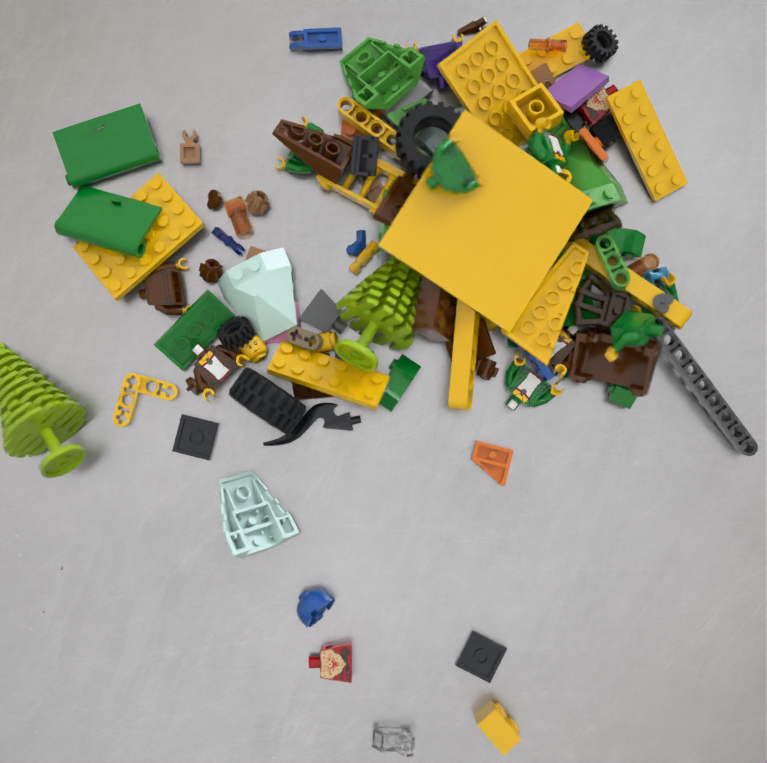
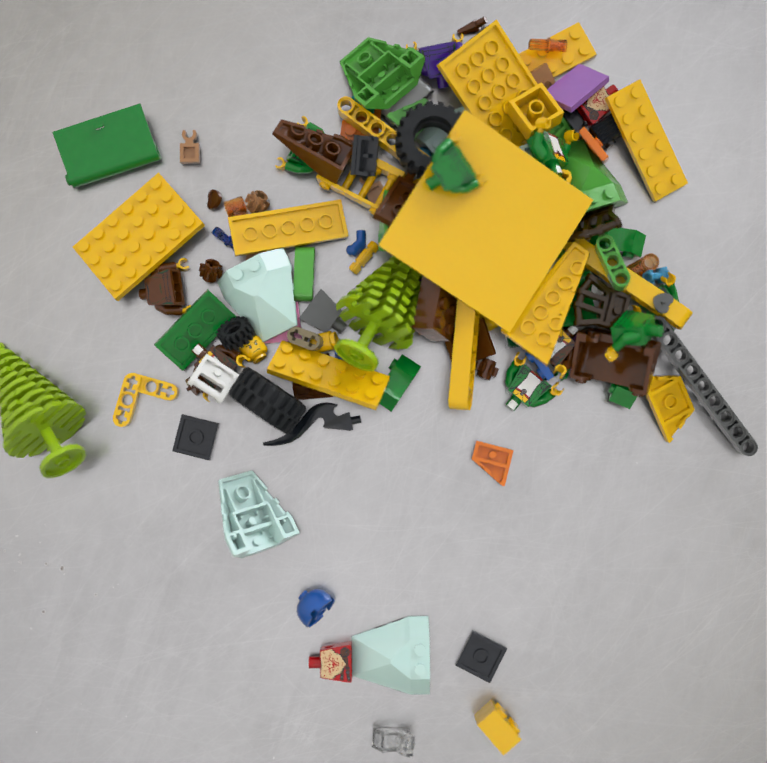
(108, 221): green door -> none
(216, 373): none -> white plate
(287, 227): none -> yellow plate
(304, 273): none -> bright green beam
(317, 39): blue hinge -> none
(395, 655): none -> light aqua wedge
(606, 38): black tyre -> none
(669, 403): none -> yellow wing

